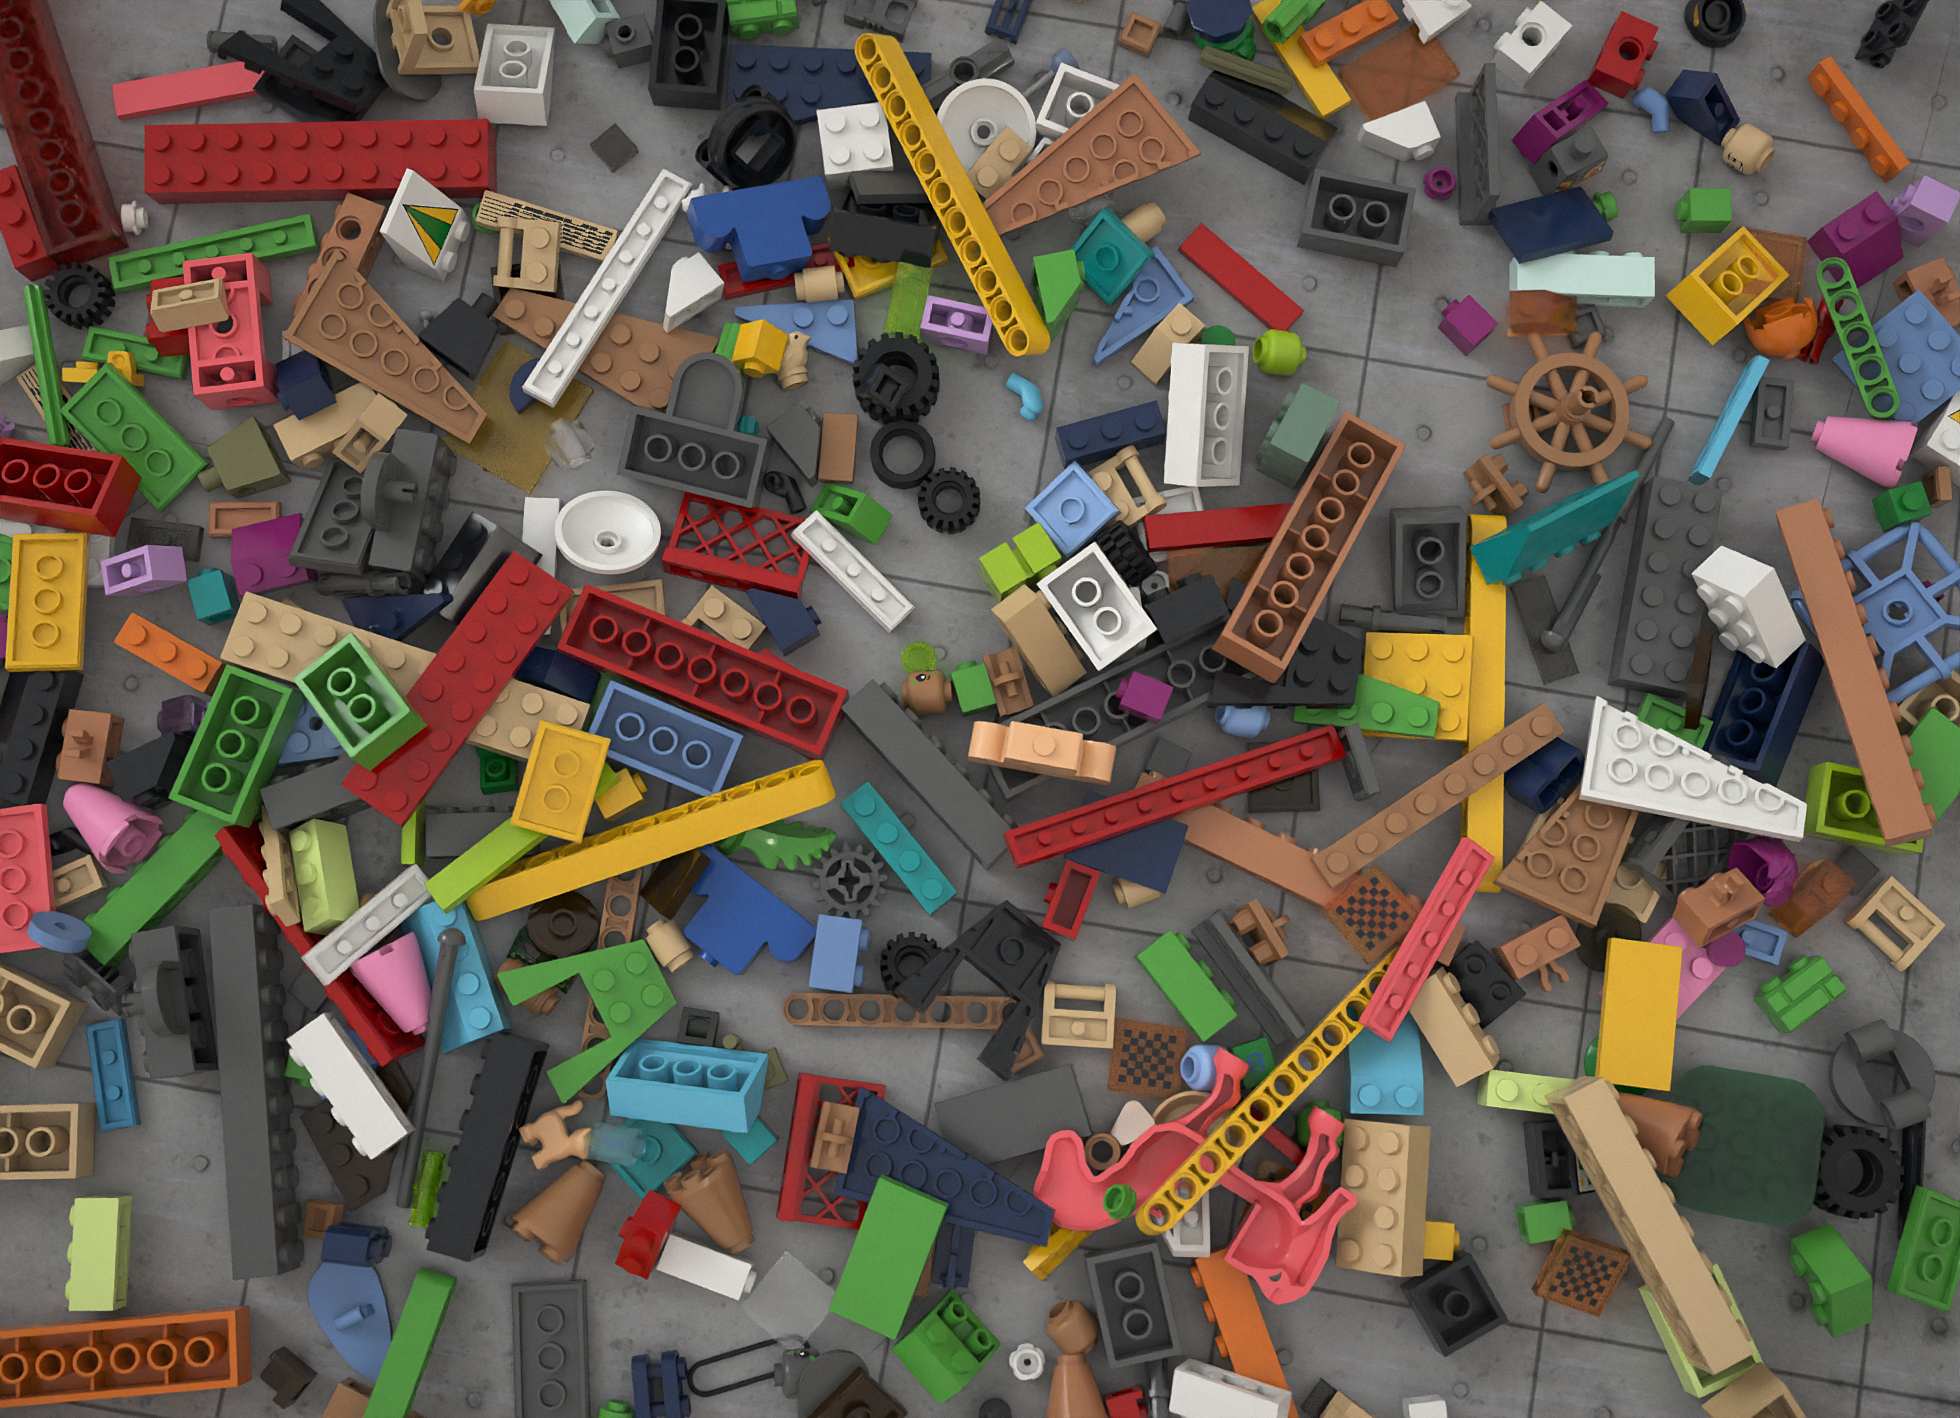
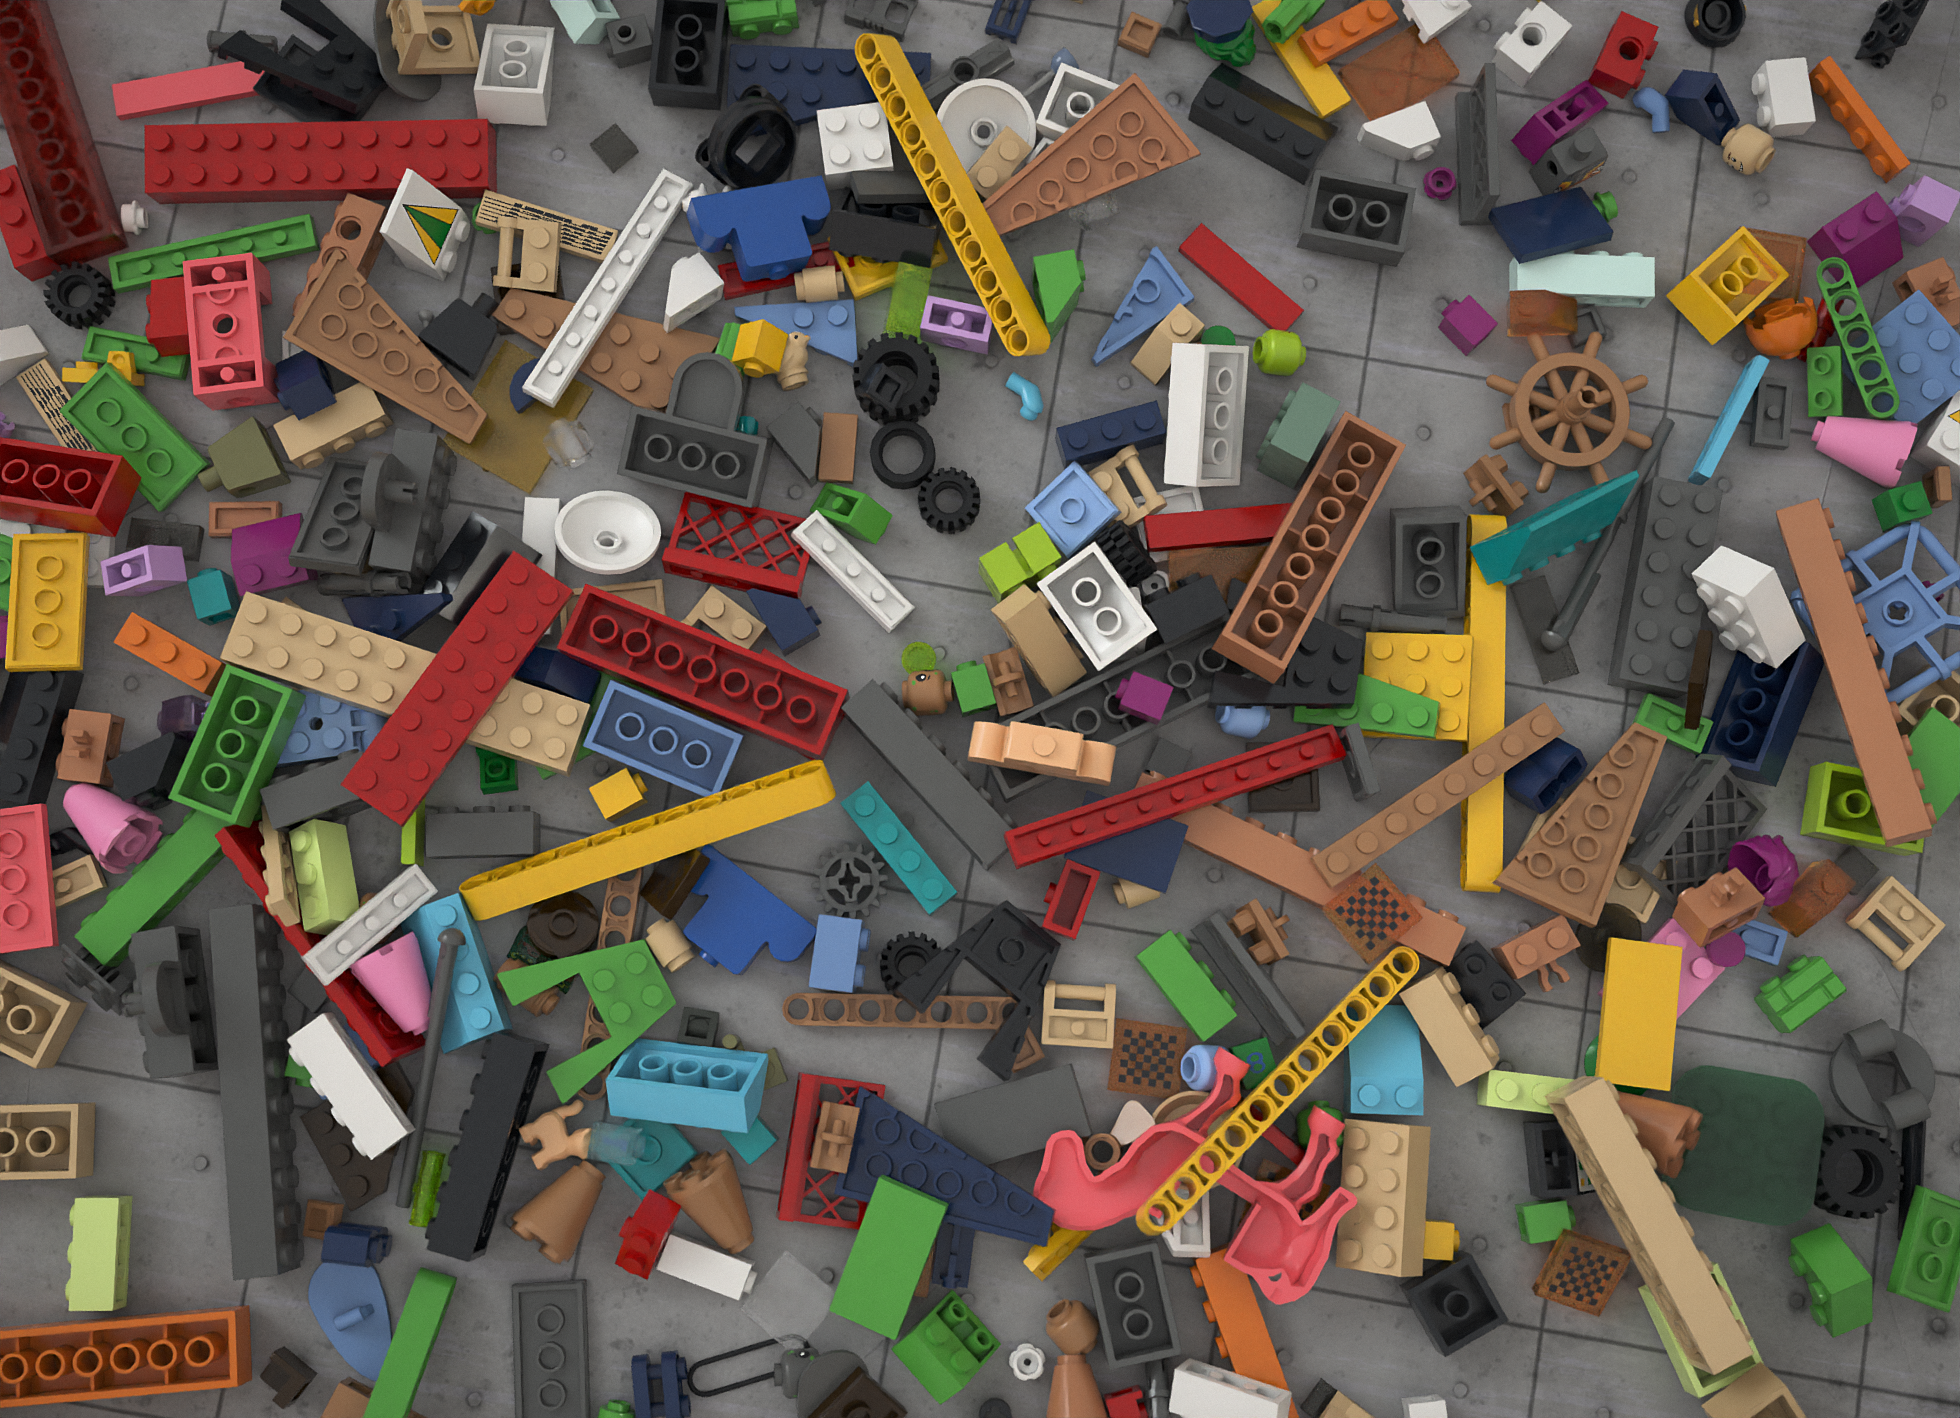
(46, 365): bright green axle -> none
(59, 932): medium blue piece -> none
(112, 1075): dark azure tile -> none
(189, 305): tan slope -> none
(359, 702): bright green brick -> none
(369, 432): tan slope -> none
(492, 856): lime tile -> none
(560, 781): yellow tile -> none
(780, 842): bright green plant -> none
(787, 488): black arm -> none
(1111, 255): teal tile -> none
(1119, 1201): bright green plate -> none
(1145, 221): tan brick -> none
(1246, 70): olive axle -> none
(1426, 939): coral tile -> none
(1666, 776): white wing -> none
(1704, 210): bright green brick -> none
(1784, 97): none -> white brick
(1825, 381): none -> bright green hinge

